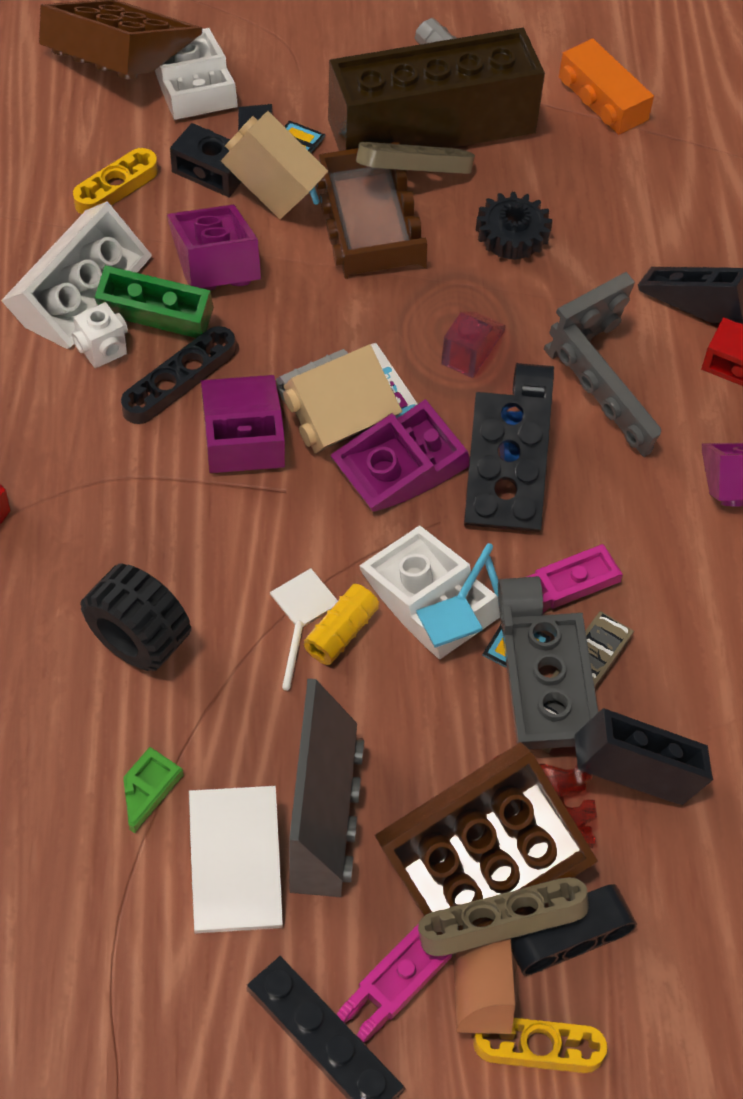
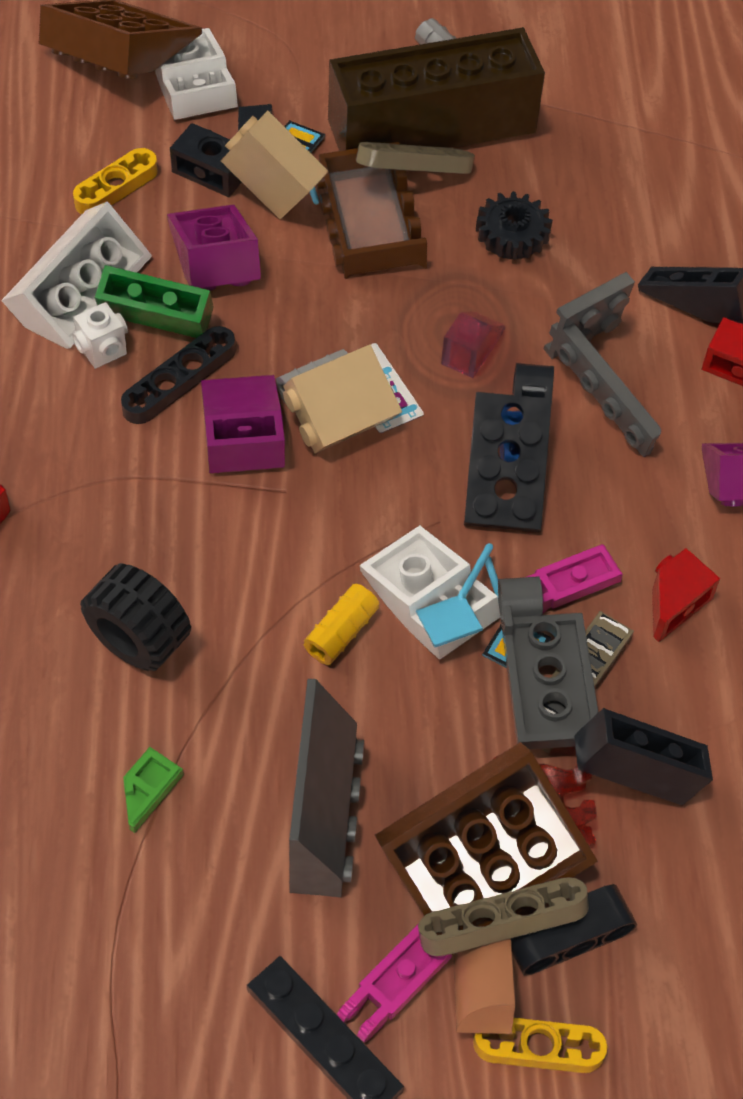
(235, 859): white slope -> none
(303, 601): white piece -> none
(401, 457): magenta slope -> none
(605, 86): orange brick -> none
(680, 591): none -> red slope

